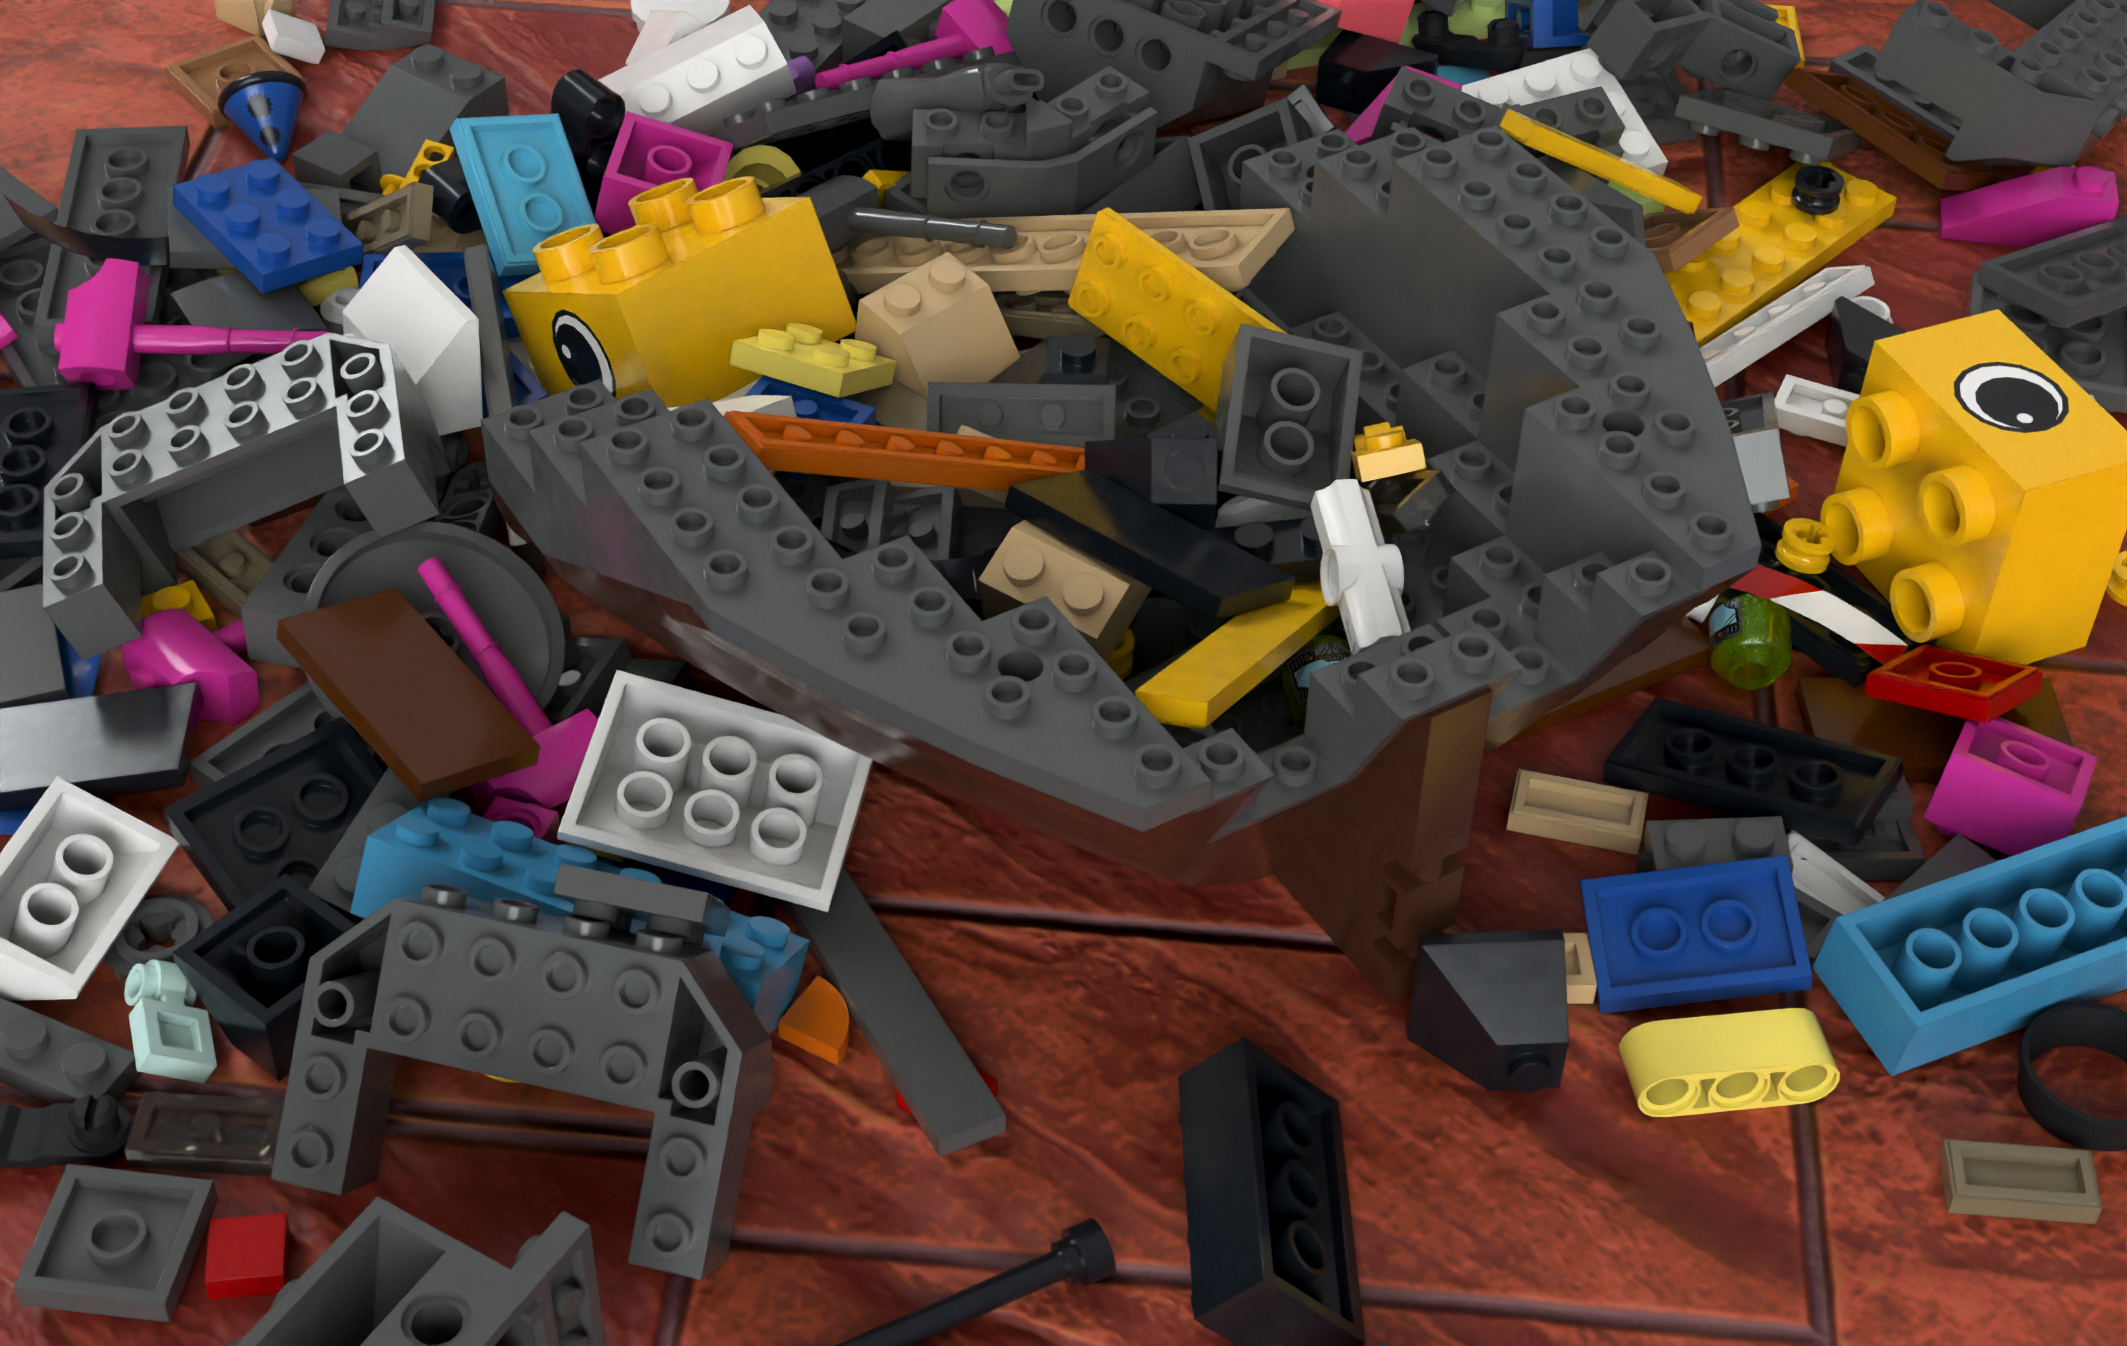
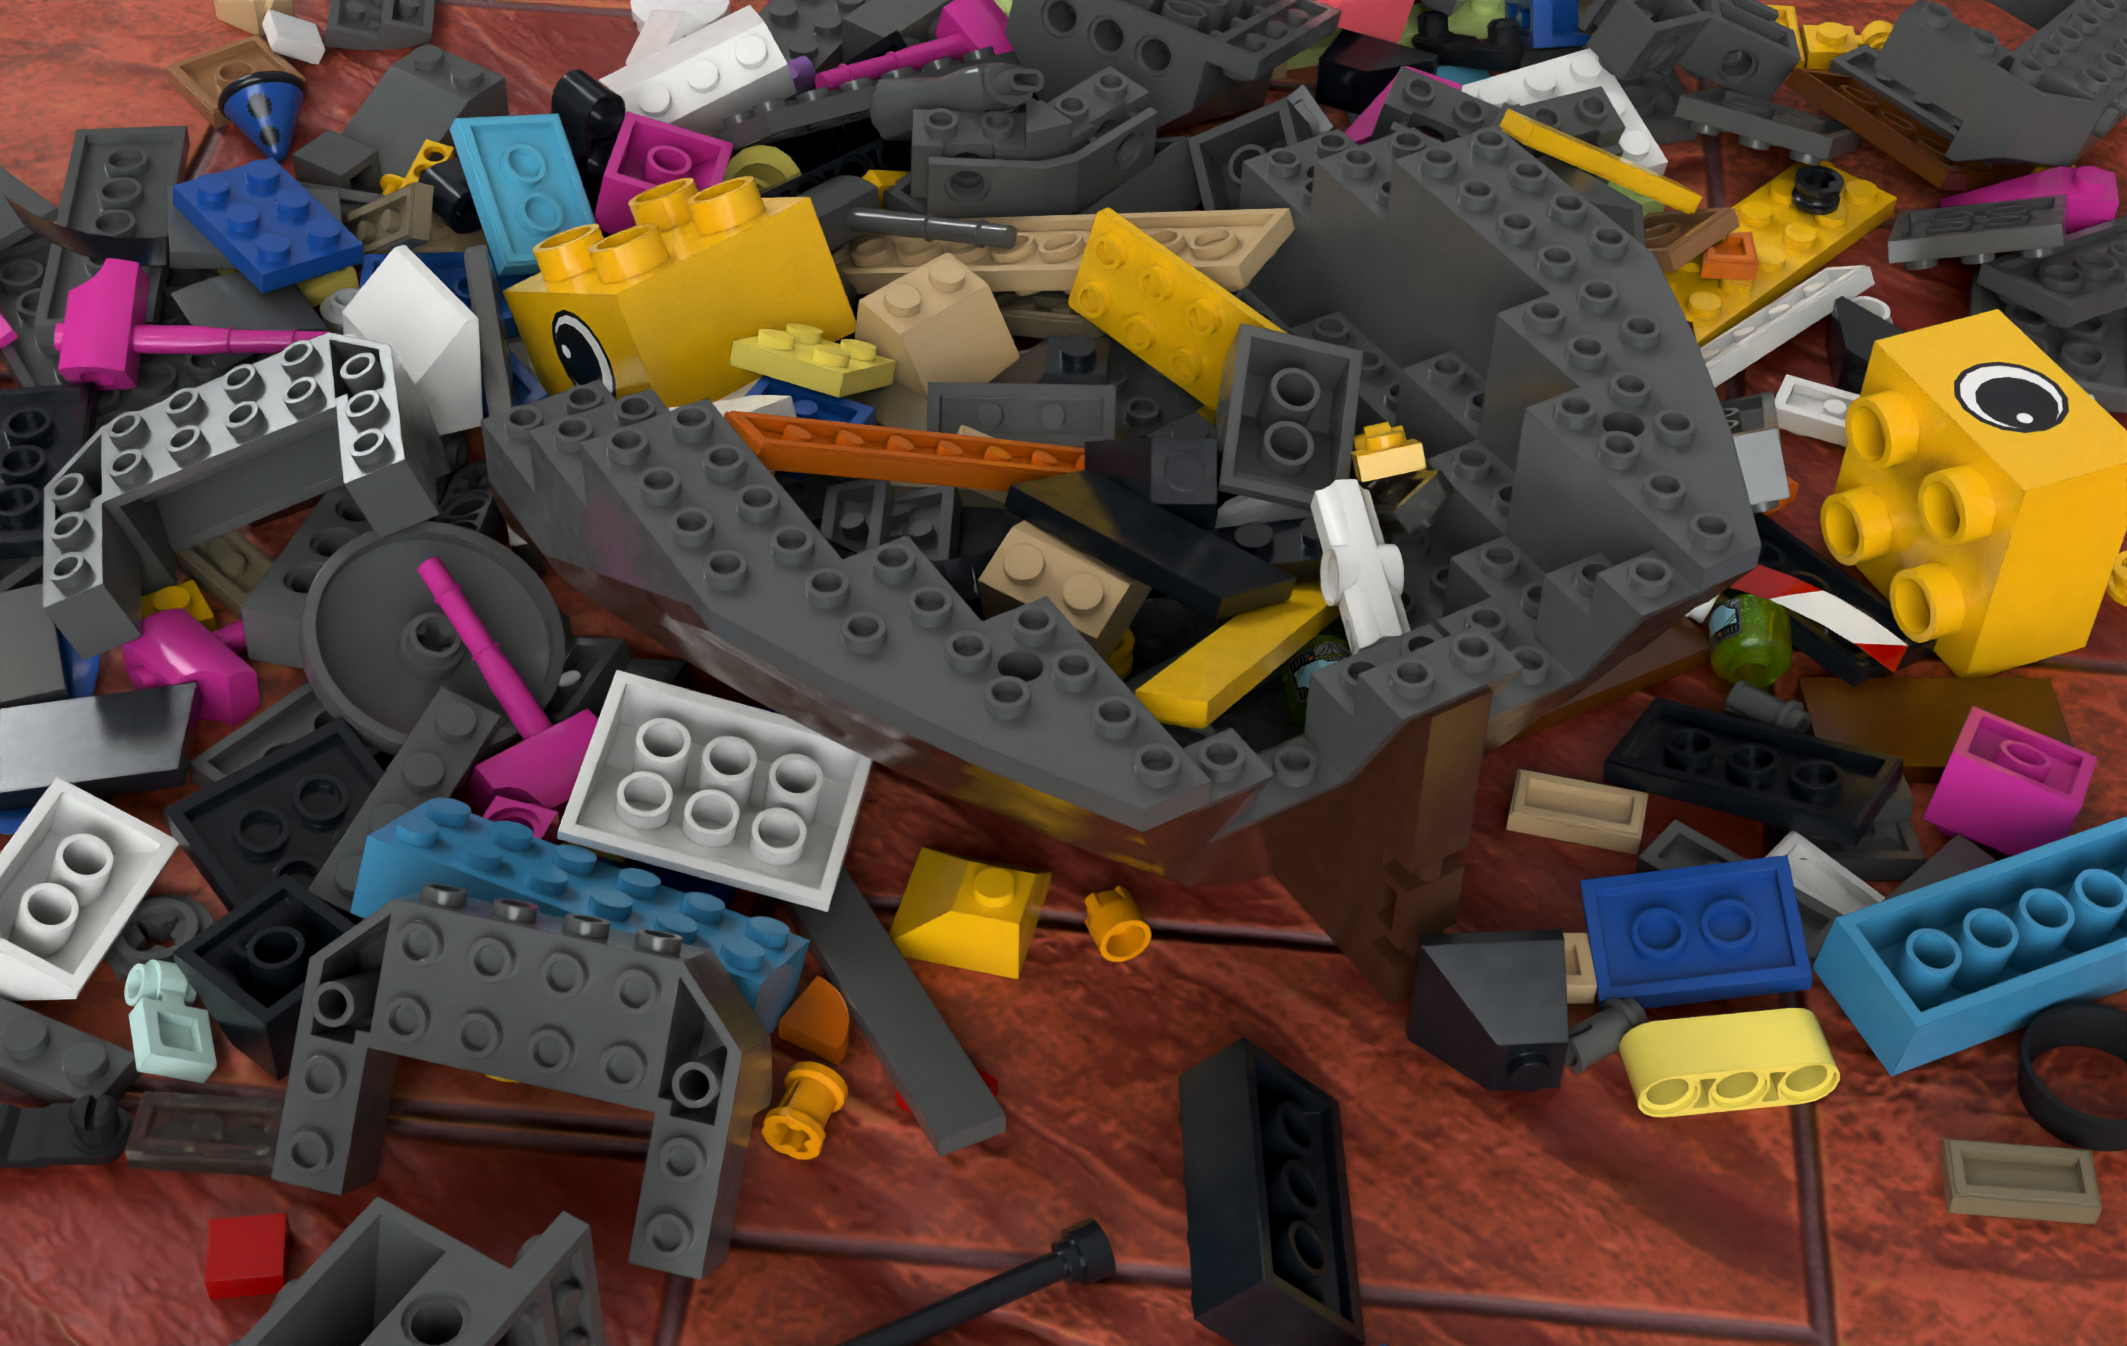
(117, 1243): dark grey plate -> none
(408, 694): reddish brown tile -> none
(627, 898): dark grey plate -> none
(800, 1118): none -> light orange bush
(969, 912): none -> yellow slope
(1116, 924): none -> light orange hose
(1602, 1032): none -> dark grey pin
(1713, 841): dark grey plate -> none
(1731, 259): none -> orange tile
(1765, 708): none -> dark grey pin
(1805, 545): yellow bush -> none
(1831, 39): none -> yellow plate
(1954, 683): red tile -> none
(1979, 231): none -> dark grey plate

